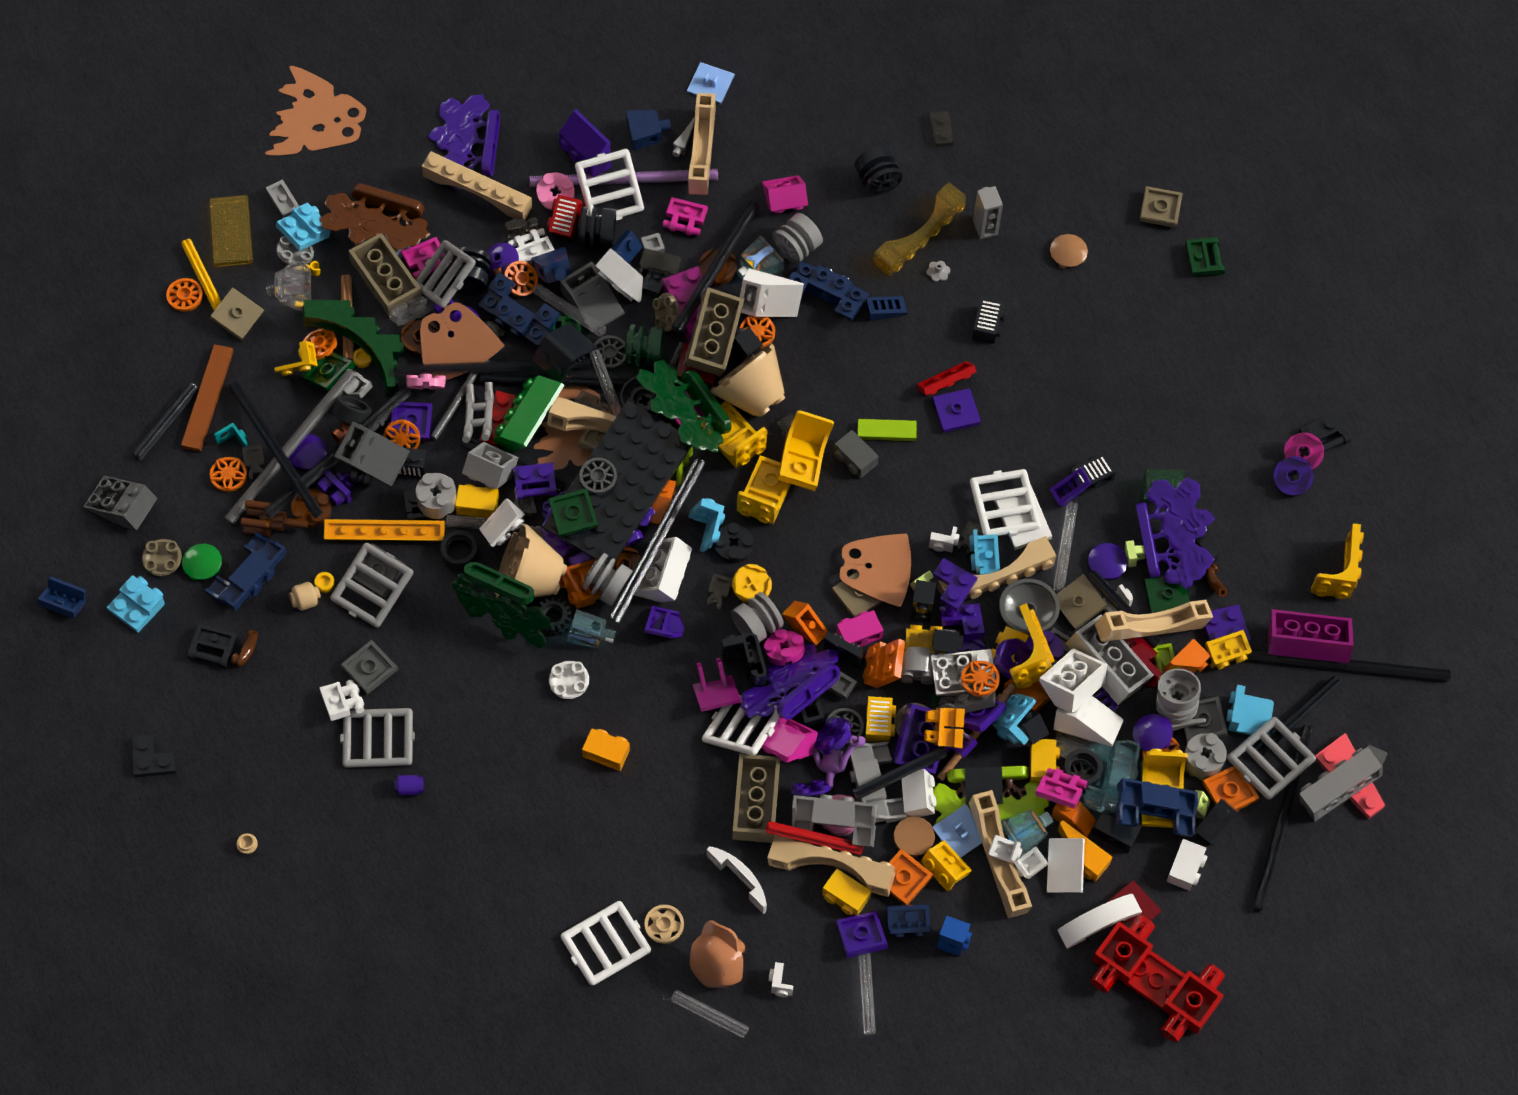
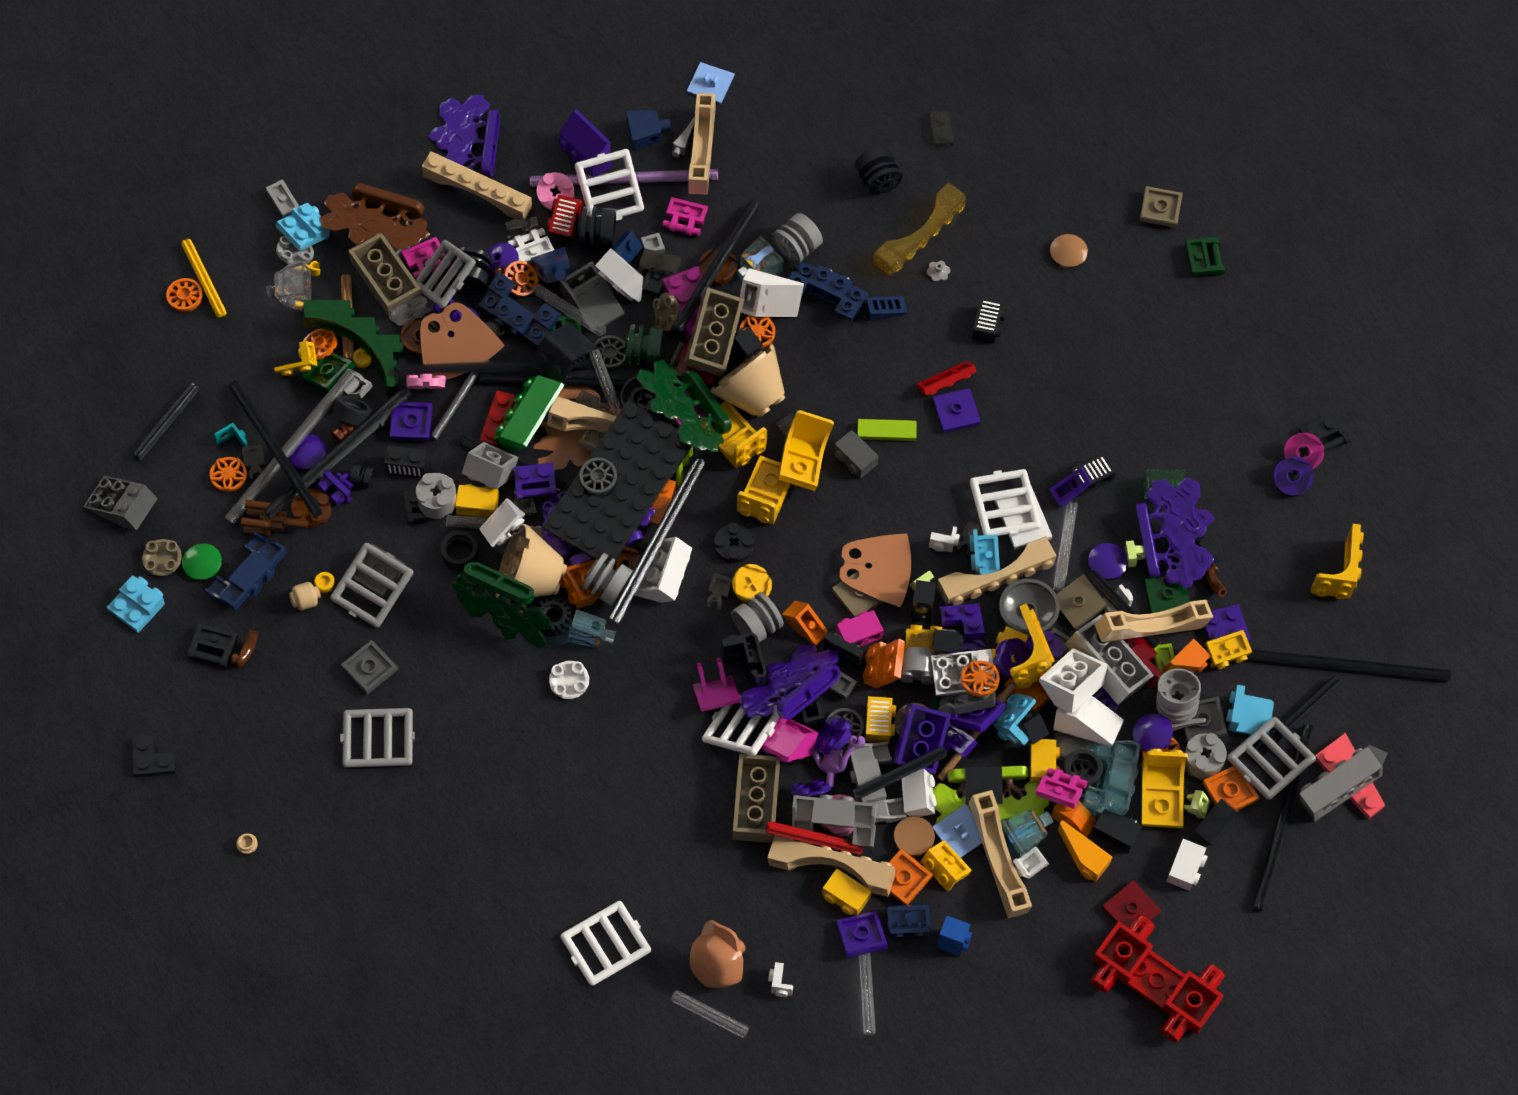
(62, 597): dark blue bracket -> none
(207, 398): dark orange tile -> none
(231, 230): clear yellow tile -> none
(236, 313): dark tan plate -> none
(308, 112): nougat piece -> none
(335, 699): white plate -> none
(372, 454): dark grey slope -> none
(384, 530): light orange plate -> none
(402, 436): orange wheel -> none
(408, 785): dark purple brick -> none
(471, 406): light grey piece -> none
(573, 512): dark green plate -> none
(606, 749): light orange brick -> none
(664, 623): dark purple slope -> none
(664, 924): tan wheel -> none
(712, 515): medium azure bracket -> none
(722, 858): white slope -> none
(781, 639): dark pink plate -> none
(785, 193): dark pink slope -> none
(945, 736): light orange hips -> none
(958, 581): dark purple plate -> none
(987, 212): light grey brick -> none
(1005, 849): white bracket -> none
(1065, 865): white piece -> none
(1098, 919): white slope -> none
(1157, 801): dark blue bracket -> none
(1310, 636): magenta brick -> none

